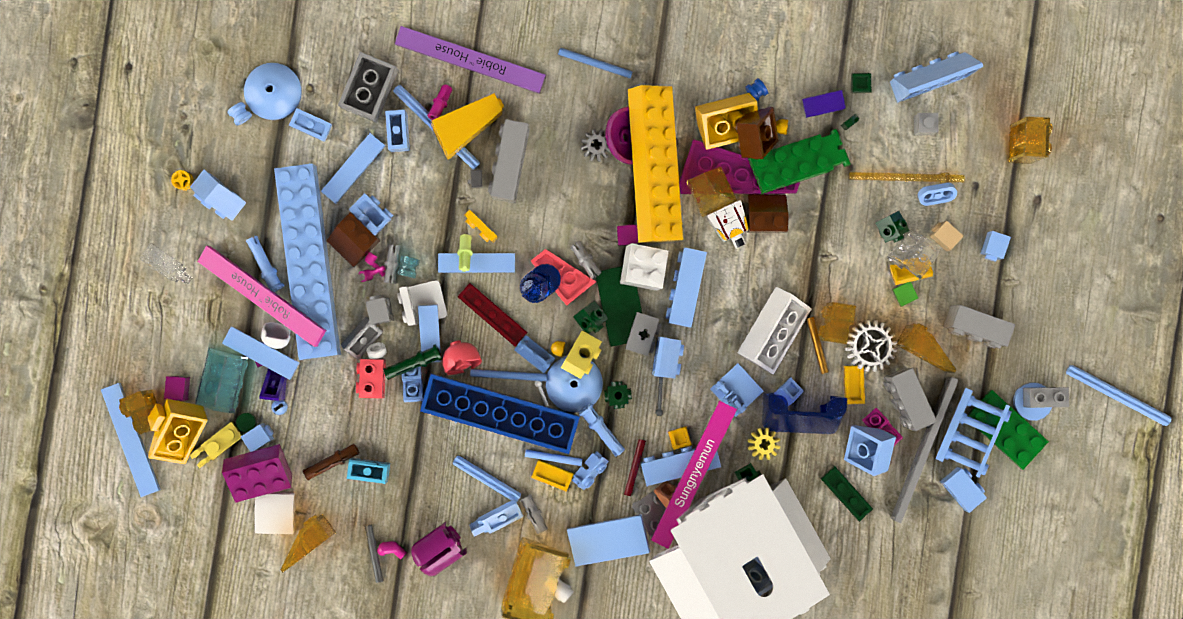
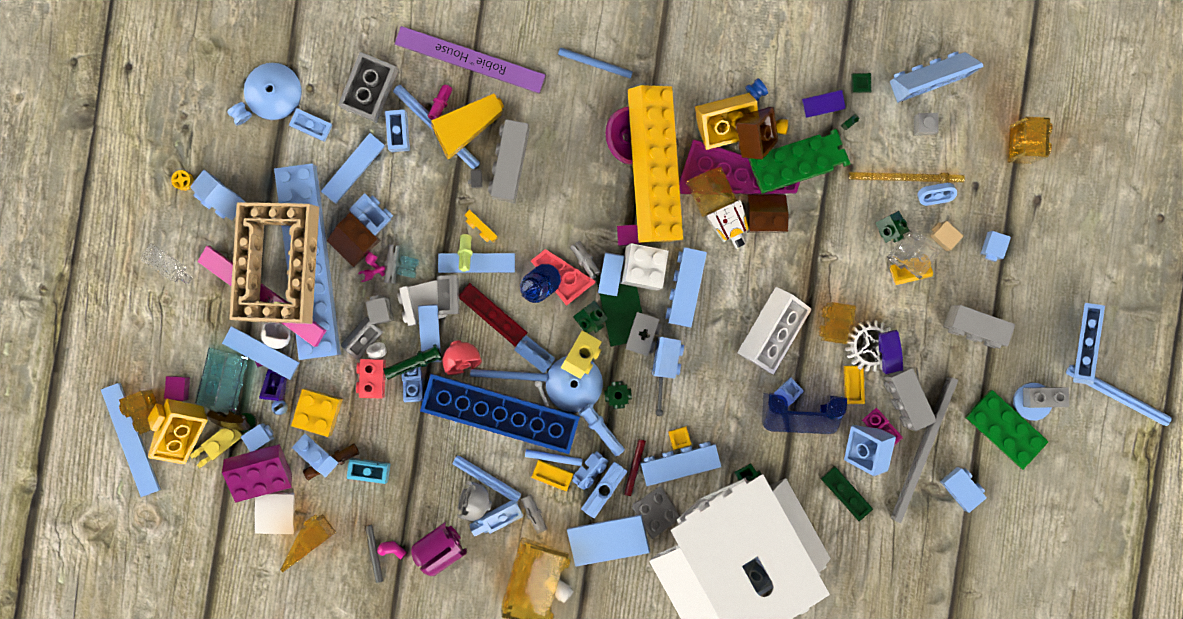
(229, 421): none -> dark brown slope
(248, 262): none -> tan brick
(268, 273): light blue pin -> none
(315, 455): none -> light blue brick
(316, 412): none -> yellow brick
(448, 294): none -> light grey hinge
(473, 502): none -> light grey cylinder
(558, 348): yellow hinge -> none
(591, 150): light grey gear -> none
(596, 499): none -> light blue piece
(611, 274): none -> light blue slope
(665, 492): nougat slope -> none
(694, 472): dark pink tile -> none
(737, 389): light blue hinge -> none
(758, 440): light yellow gear -> none
(817, 345): pearl gold bar -> none
(891, 351): none -> dark purple slope
(905, 293): bright green tile -> none
(924, 346): clear yellow slope -> none
(953, 435): light blue fence -> none
(1089, 343): none -> light blue brick

